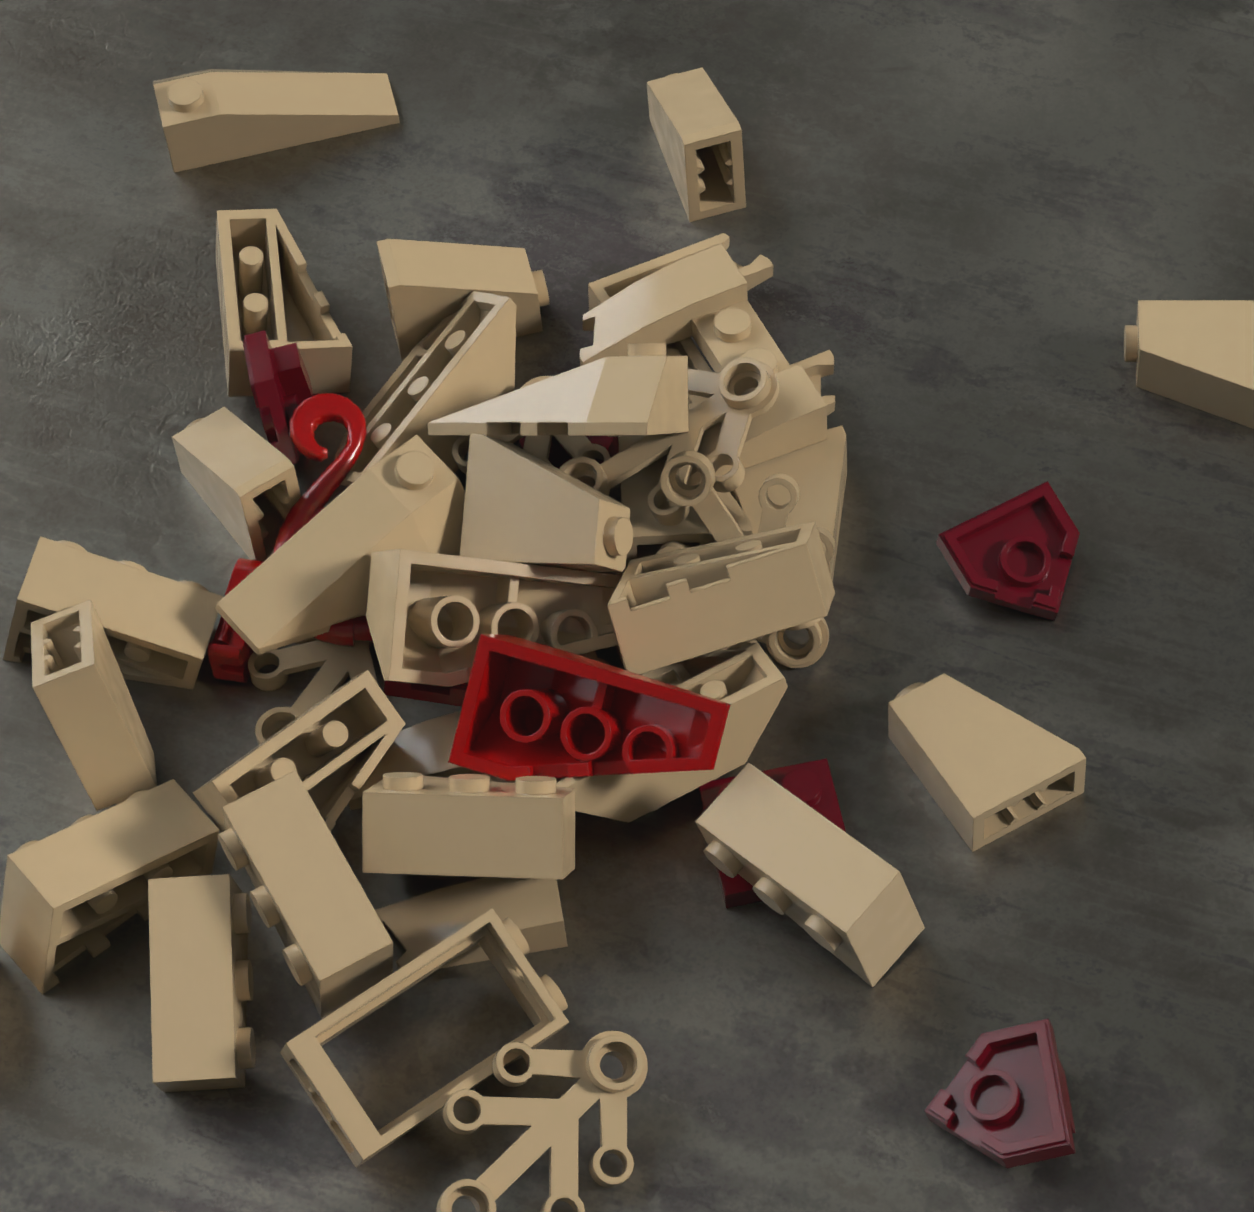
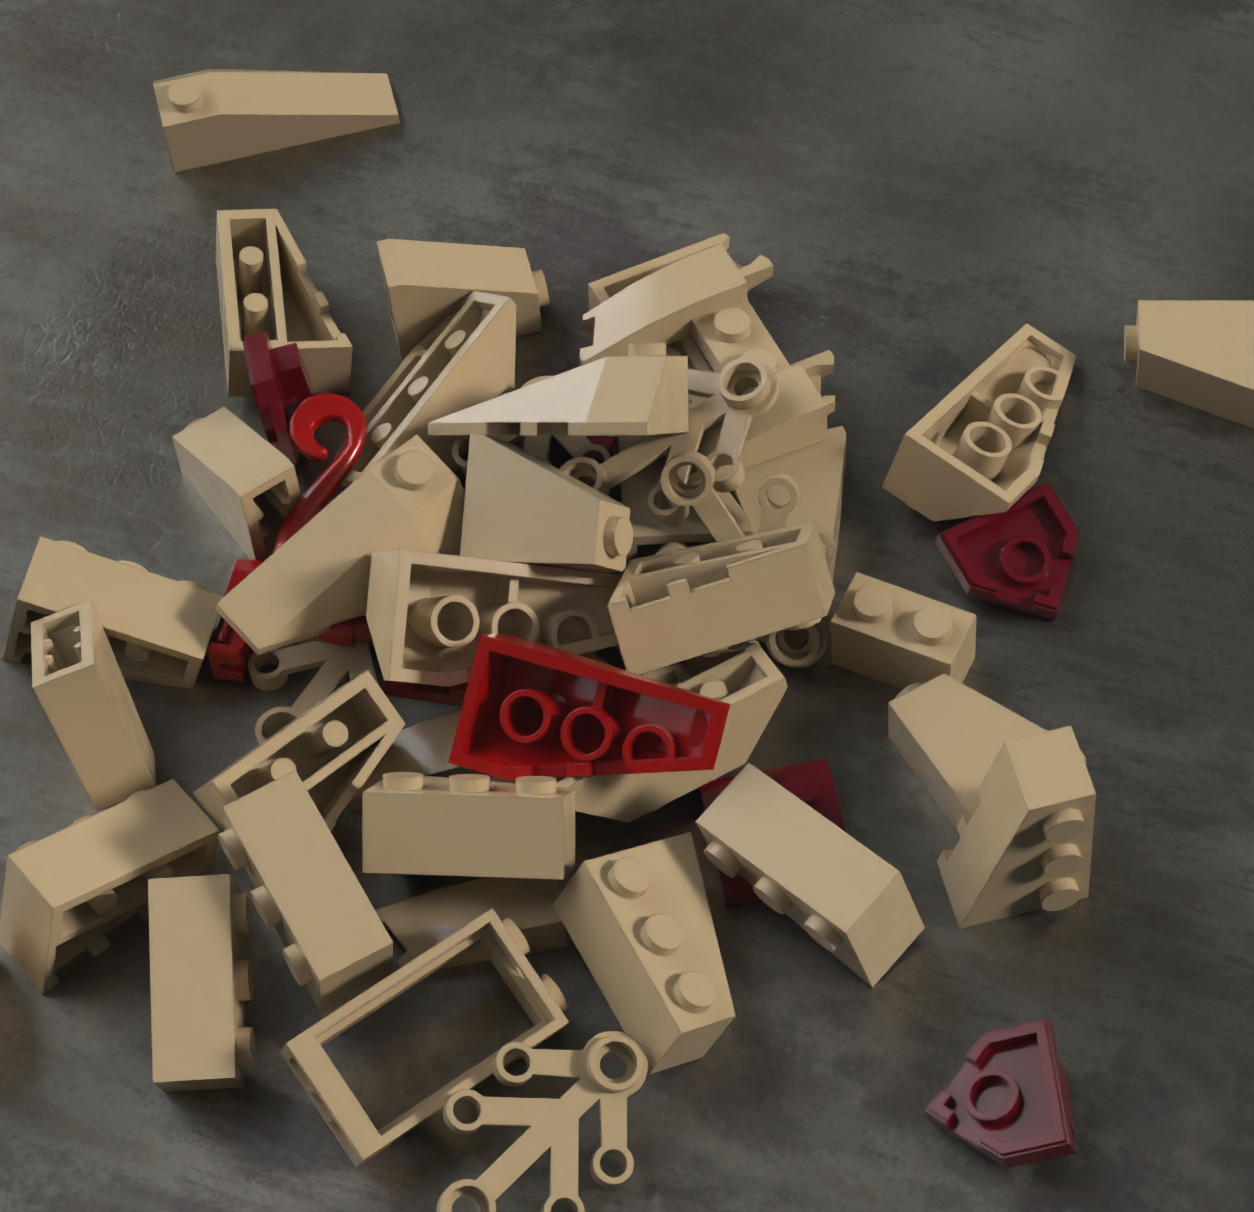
(652, 947): none -> tan wedge
(698, 142): tan slope -> none
(900, 634): none -> tan brick
(987, 435): none -> tan wedge
(1028, 835): none -> tan wedge

